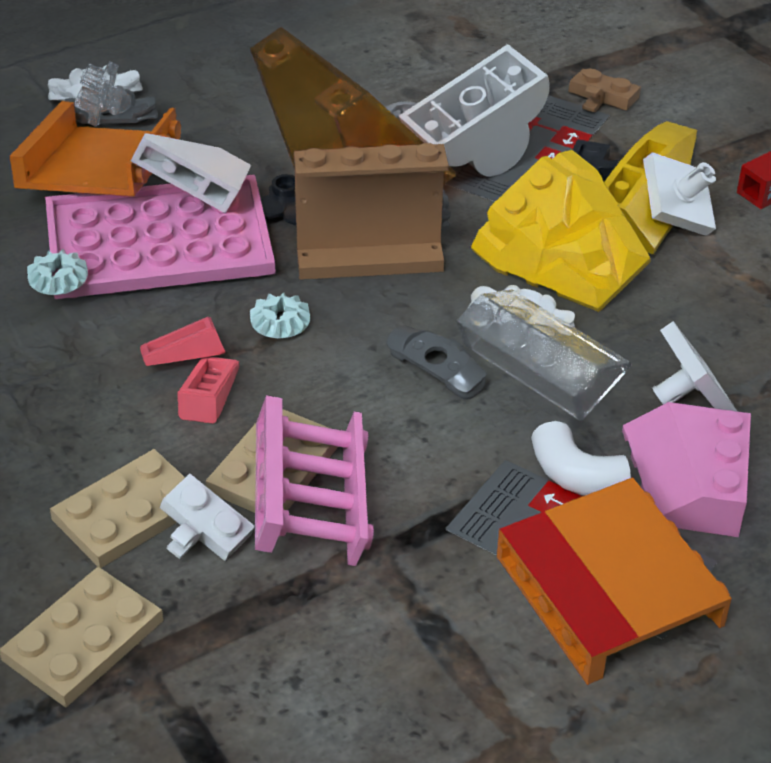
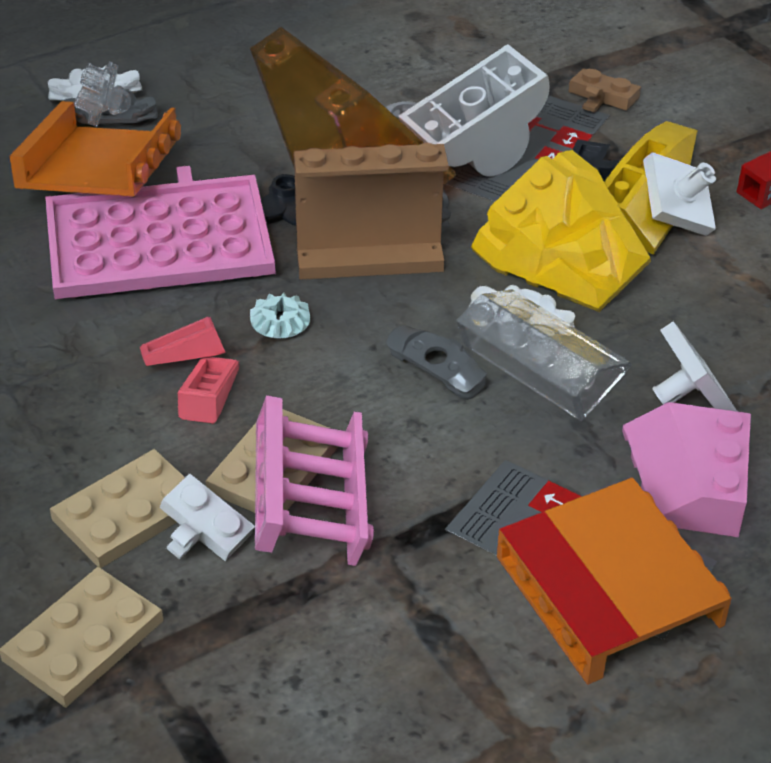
(70, 276): light aqua gear -> none
(193, 167): white slope -> none
(571, 466): white cylinder -> none

